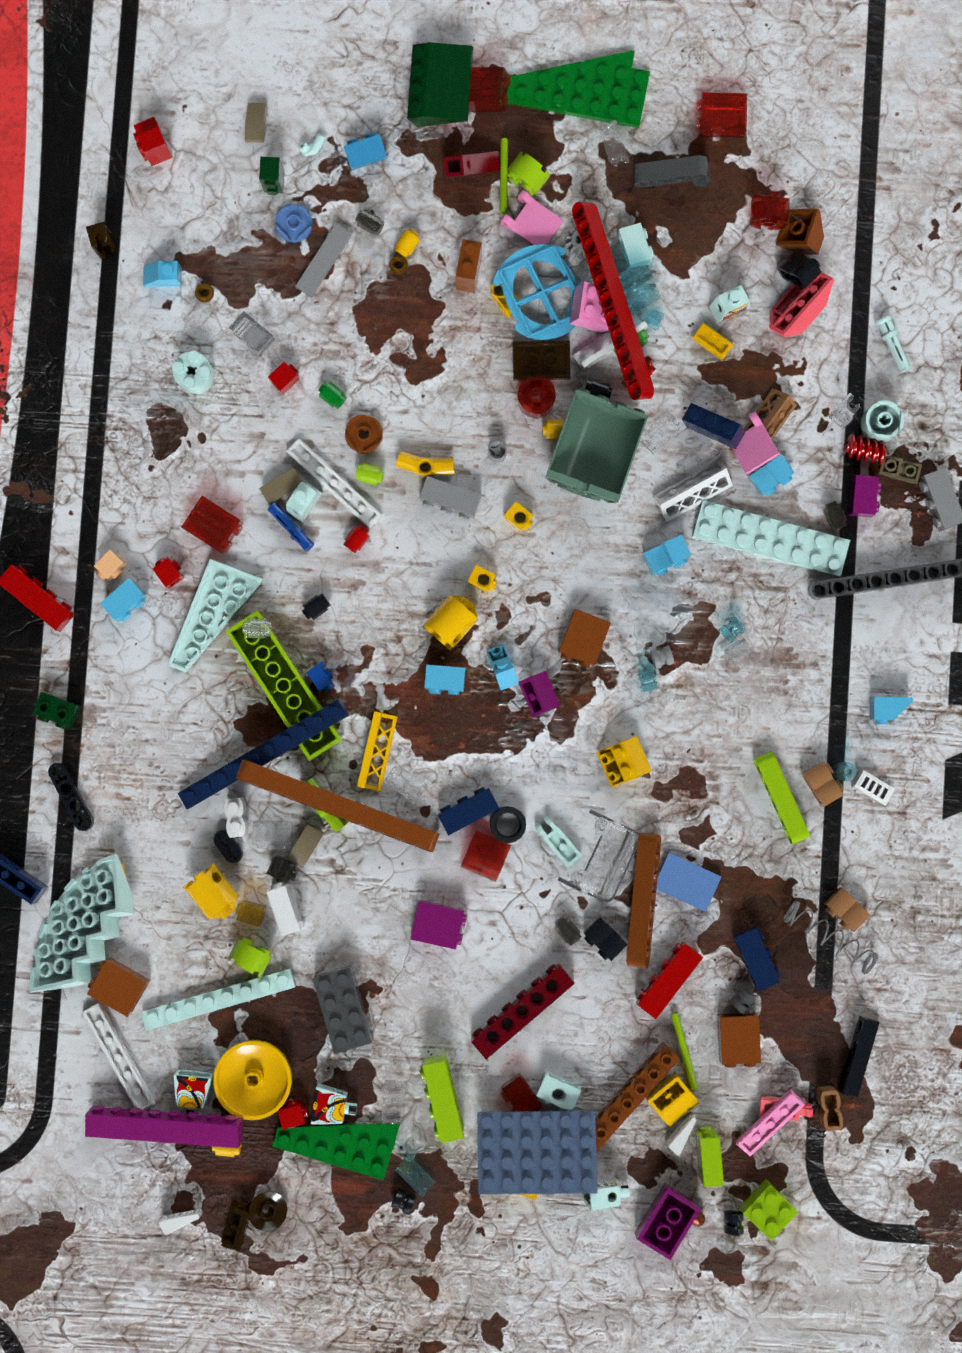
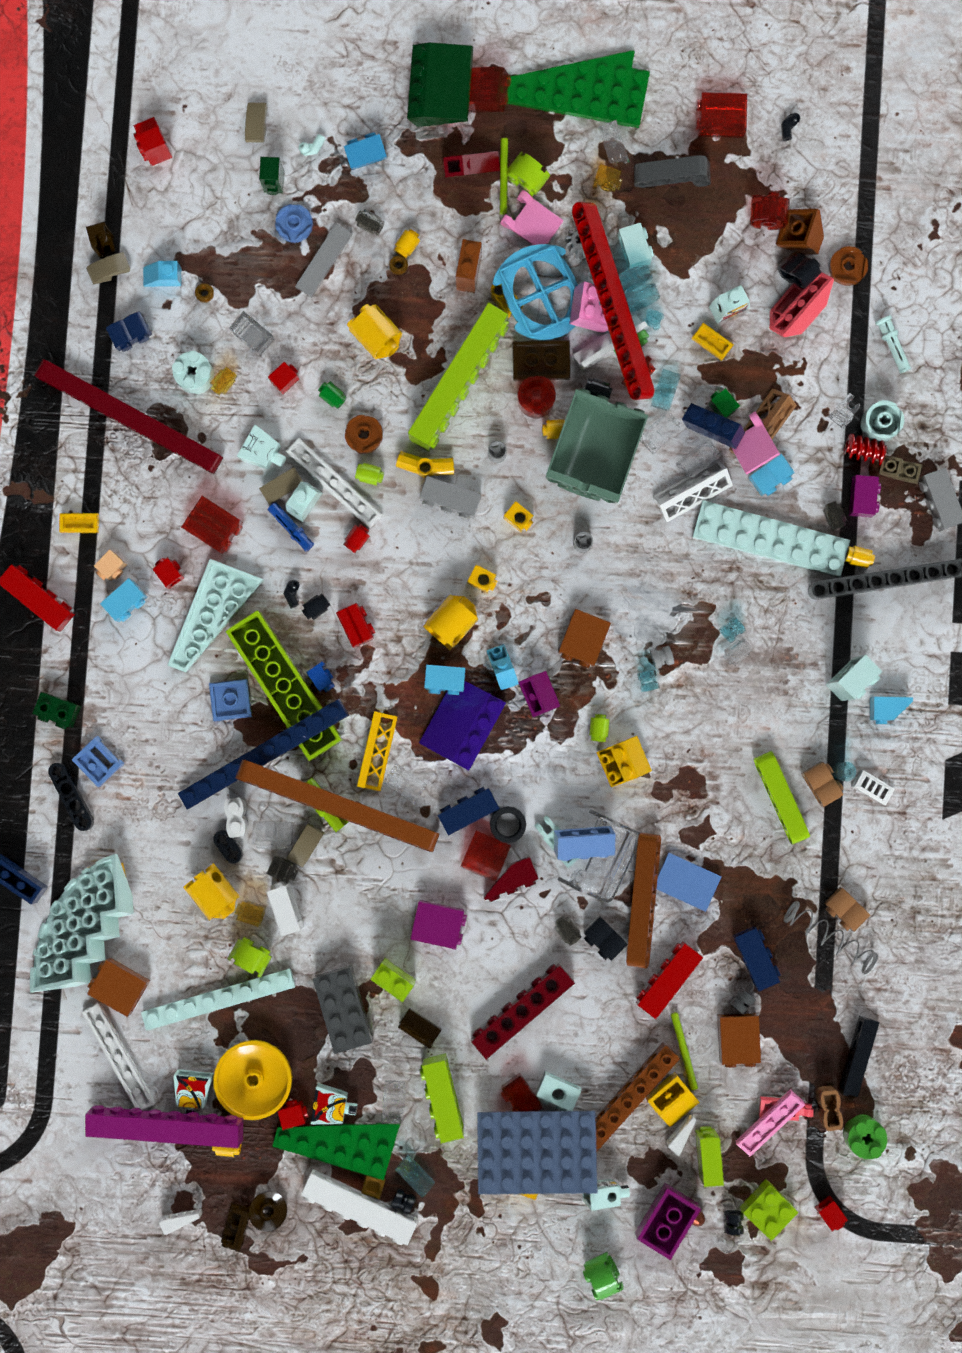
(78, 522): none -> yellow plate
(93, 766): none -> medium blue plate
(104, 269): none -> dark tan slope
(128, 416): none -> dark red beam
(129, 331): none -> dark blue brick
(223, 381): none -> clear yellow brick
(230, 700): none -> medium blue tile
(257, 628): clear brick -> none
(261, 450): none -> light aqua torso
(290, 592): none -> black arm
(355, 625): none -> red brick
(359, 1207): none -> white brick
(373, 1186): none -> pearl gold tile
(375, 332): none -> yellow cylinder
(393, 979): none -> lime brick
(419, 1028): none -> dark brown panel
(458, 377): none -> lime brick
(462, 725): none -> dark purple slope
(516, 875): none -> dark red slope
(582, 539): none -> light grey wheel
(584, 843): none -> medium blue brick
(599, 728): none -> lime brick
(603, 1276): none -> bright green brick
(608, 179): none -> clear yellow brick
(665, 390): none -> clear light blue plate
(669, 554): medium azure brick -> none
(723, 403): none -> green brick
(787, 124): none -> black arm
(831, 1214): none -> red brick
(854, 678): none -> light aqua brick
(856, 259): none -> dark orange plate
(860, 556): none -> yellow brick
(870, 1147): none -> bright green brick

